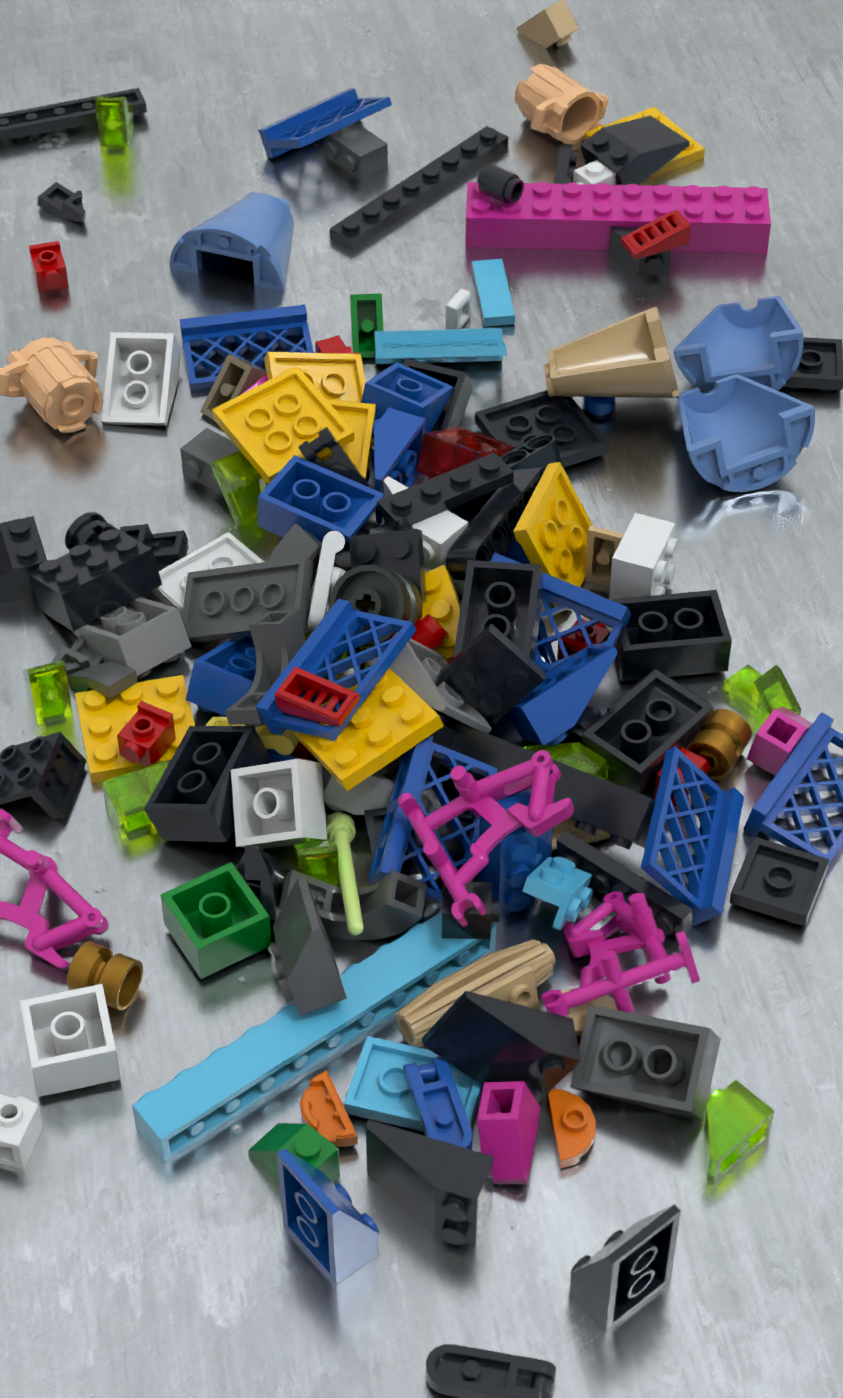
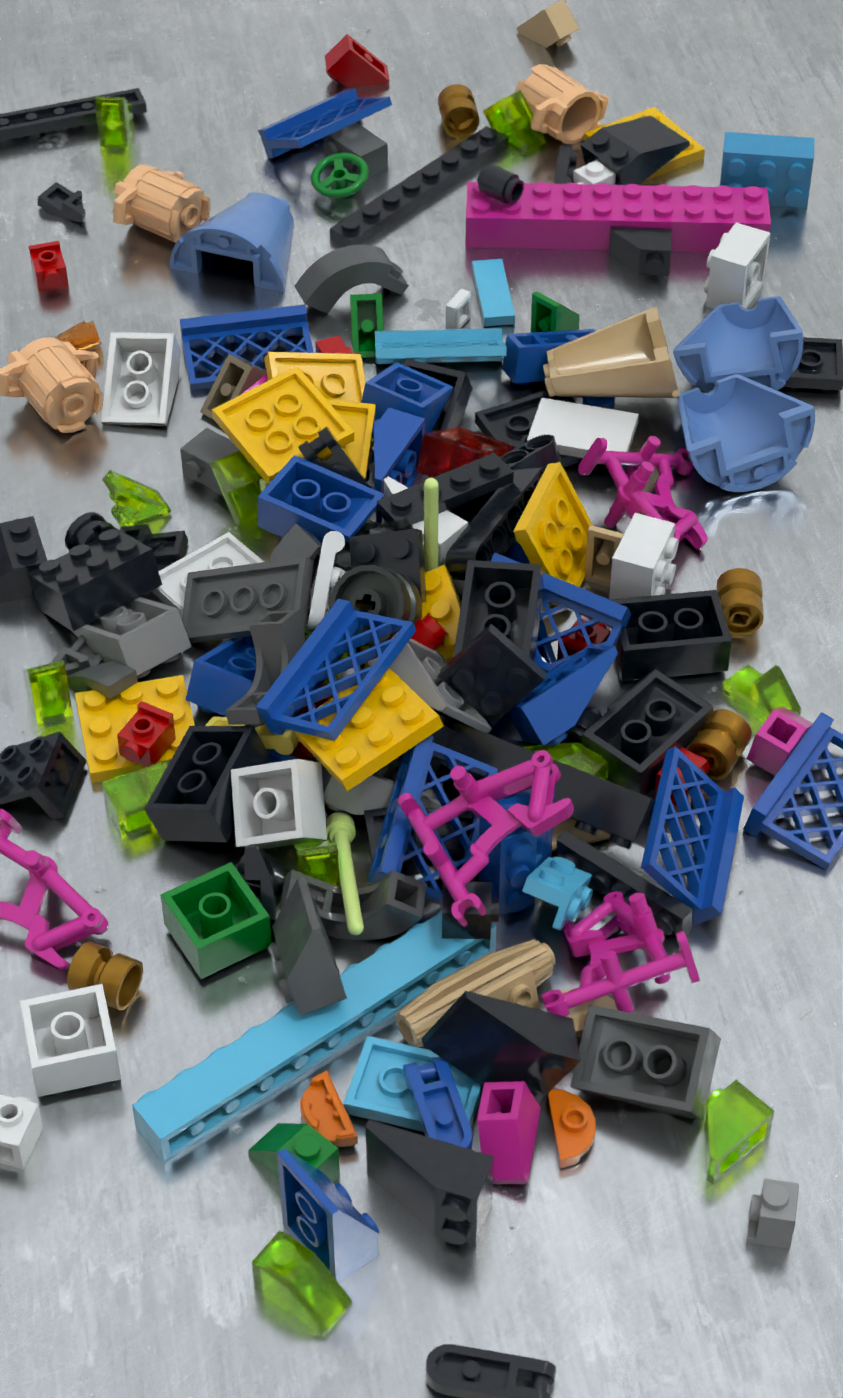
(81, 336): none -> clear orange cone
(134, 501): none -> clear neon green slope
(160, 202): none -> light nougat container
(299, 1283): none -> clear neon green slope
(301, 681): red slope -> none
(341, 181): none -> green piece
(344, 269): none -> dark grey arch
(355, 65): none -> red slope
(431, 497): none -> yellowish green piece
(458, 111): none -> pearl gold wheel
(513, 118): none -> clear neon green slope
(529, 353): none -> blue slope
(551, 316): none -> green slope
(579, 425): none -> white tile
(626, 1269): black slope -> none
(631, 483): none -> dark pink piece
(666, 234): red slope -> none
(737, 266): none -> white brick
(741, 600): none -> pearl gold wheel
(772, 163): none -> dark azure brick
(773, 1214): none -> light grey brick
(779, 881): black plate -> none

